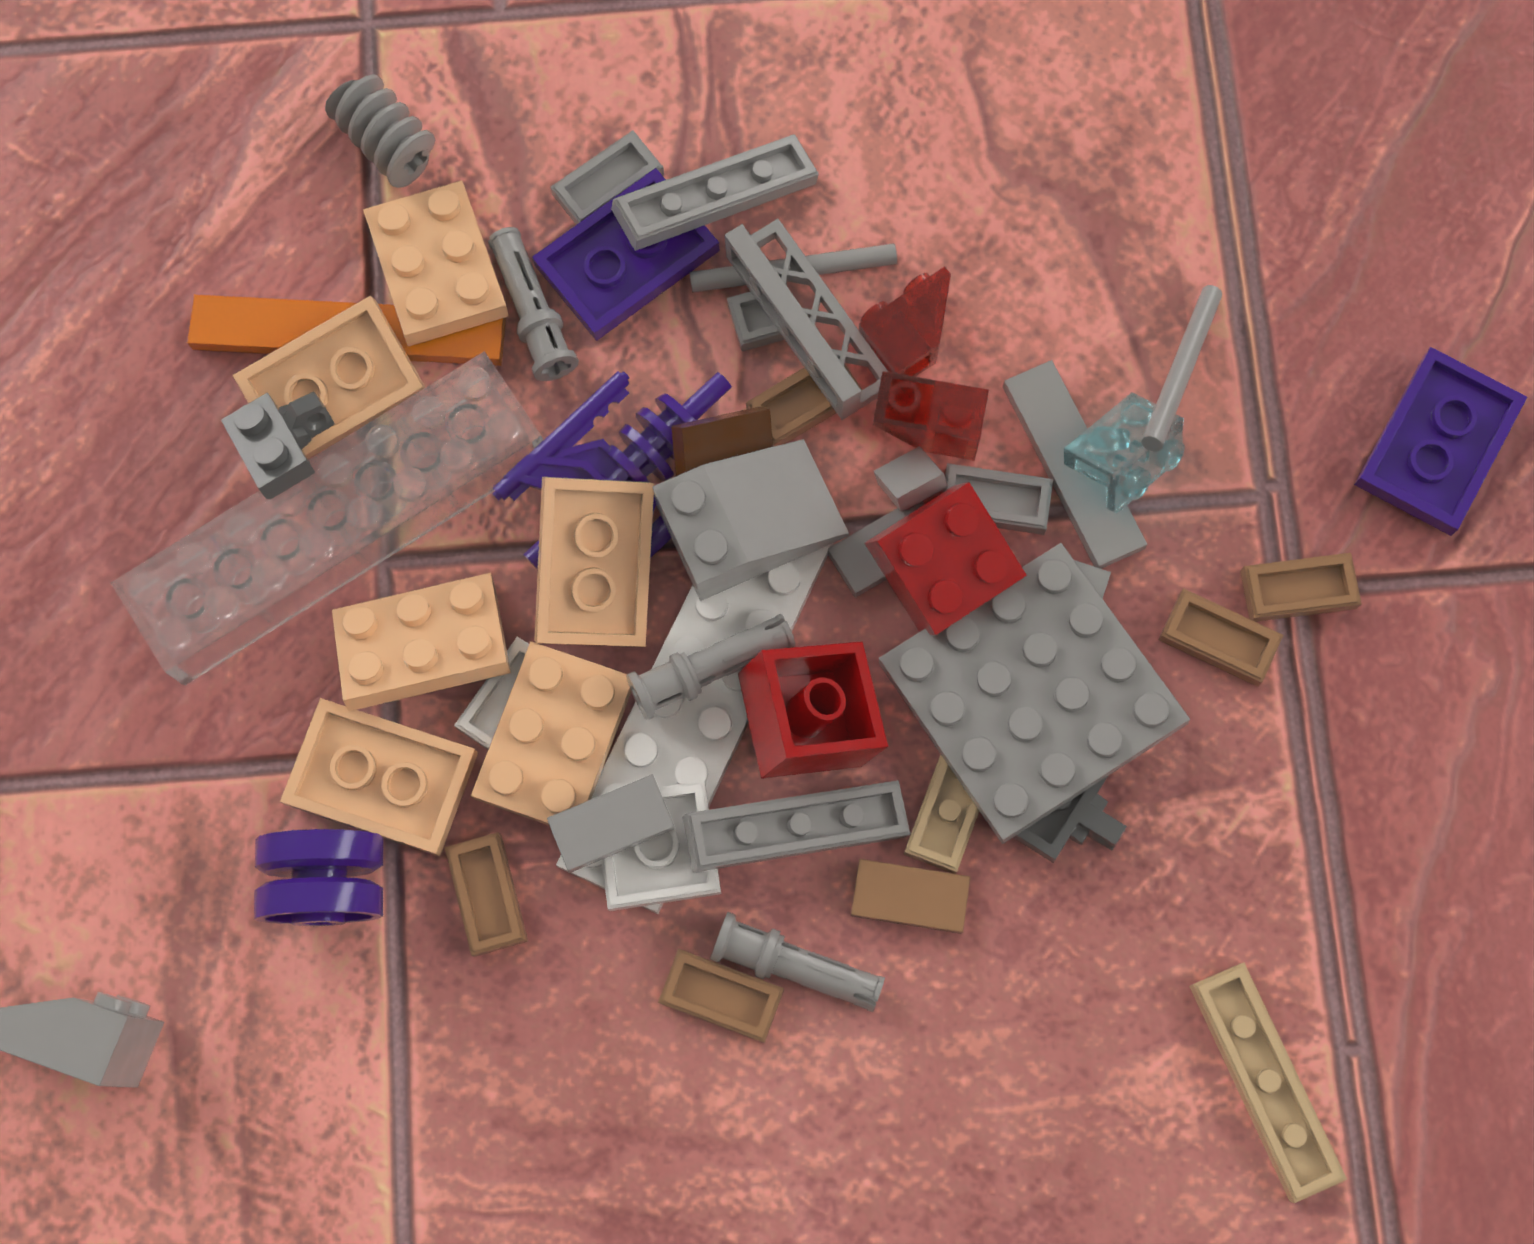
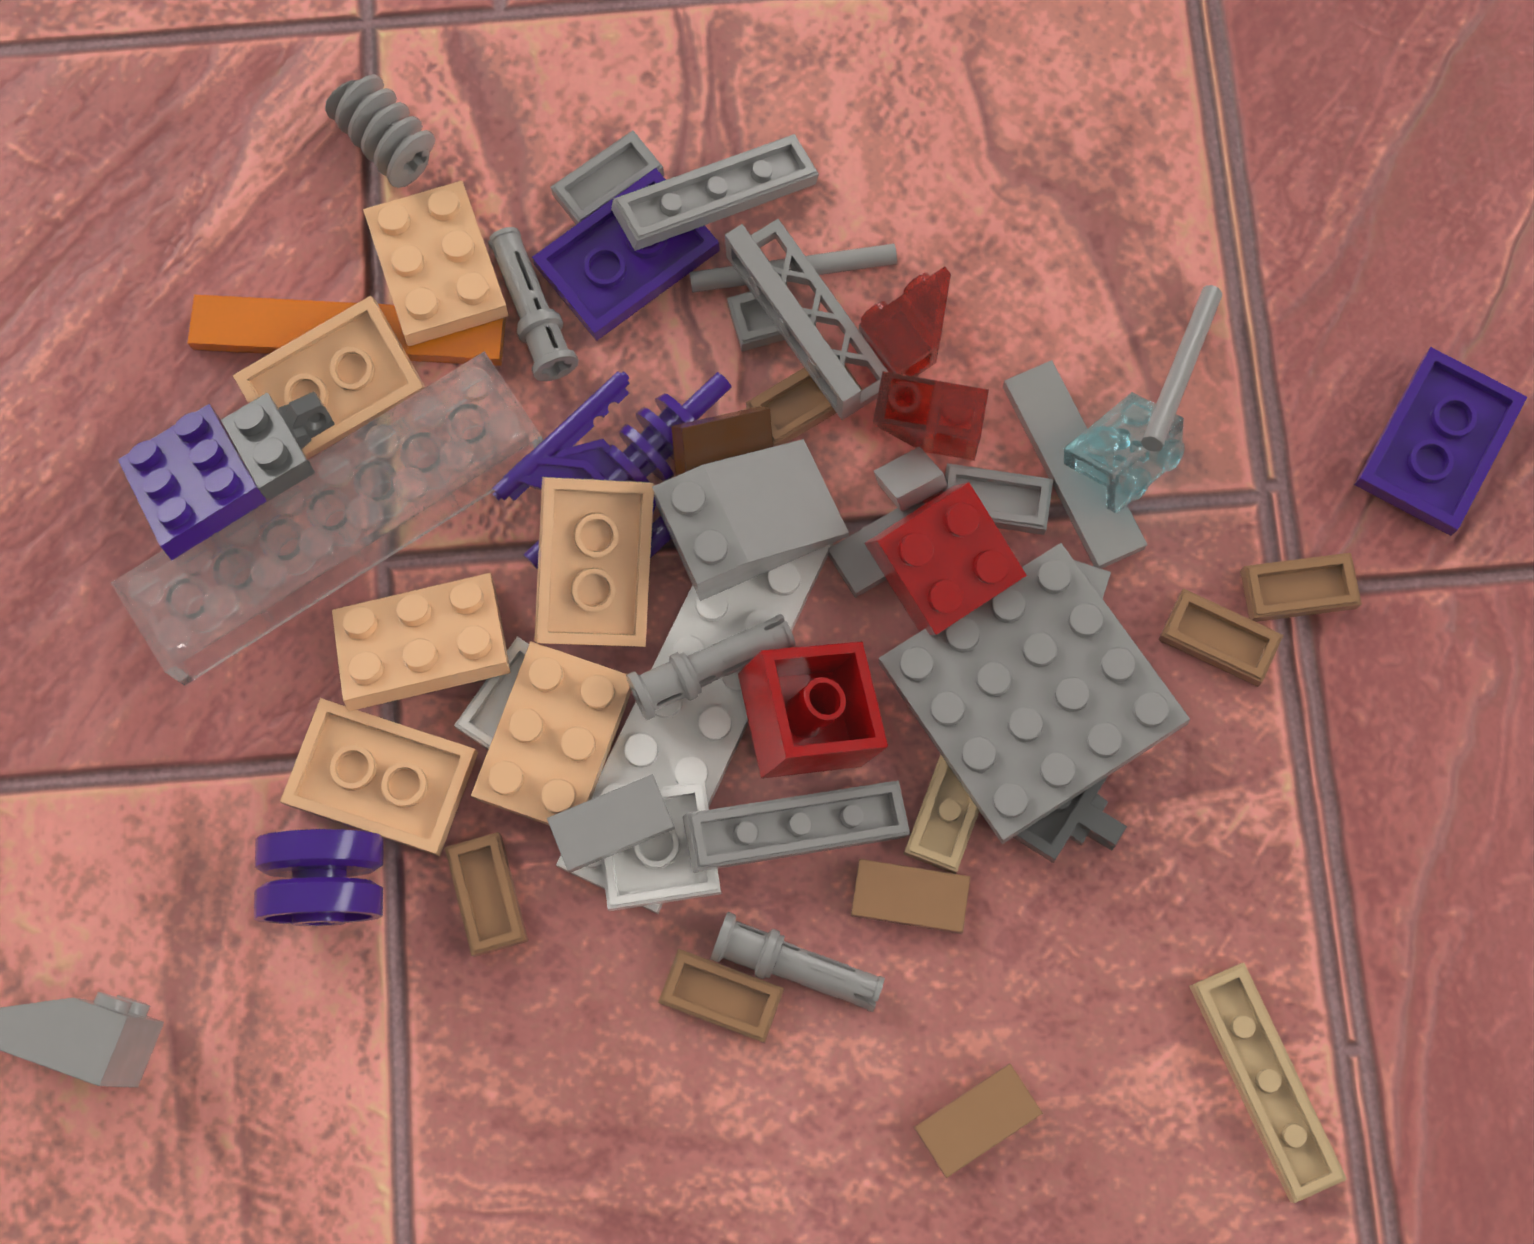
(190, 481): none -> plate
(978, 1120): none -> medium nougat tile

